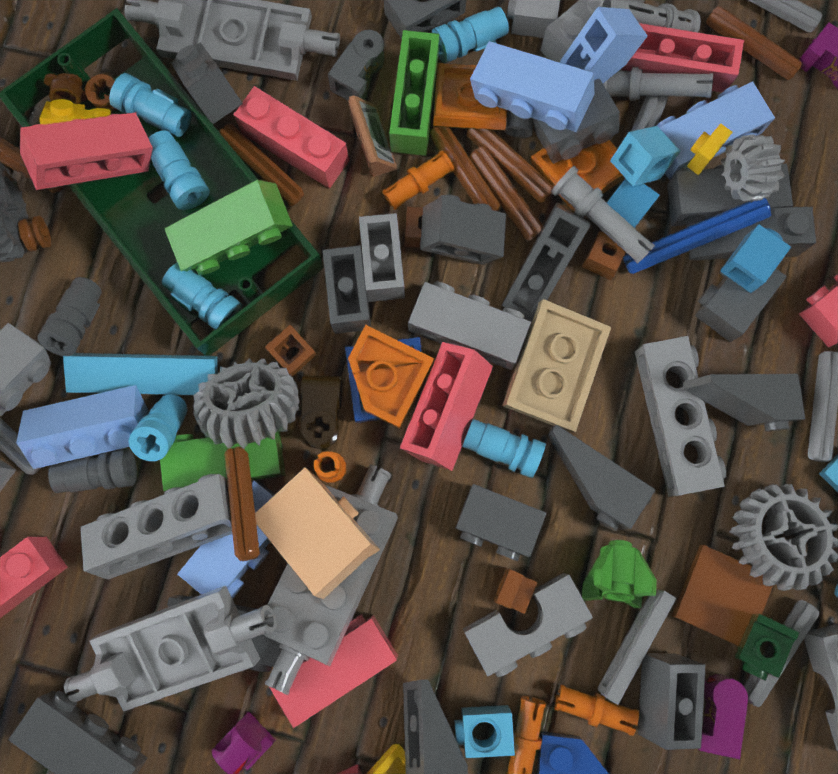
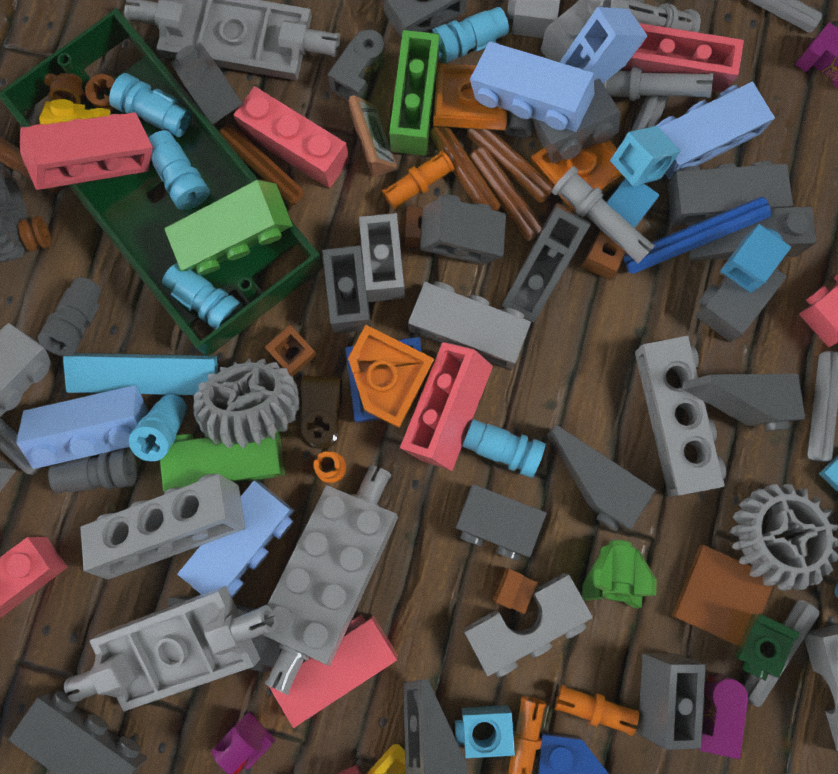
(241, 504): dark orange axle -> none
(315, 533): light nougat container -> none
(557, 366): tan plate -> none
(635, 645): light grey tile -> none
(707, 147): yellow plate -> none
(752, 167): light grey gear -> none
(754, 42): dark orange axle -> none

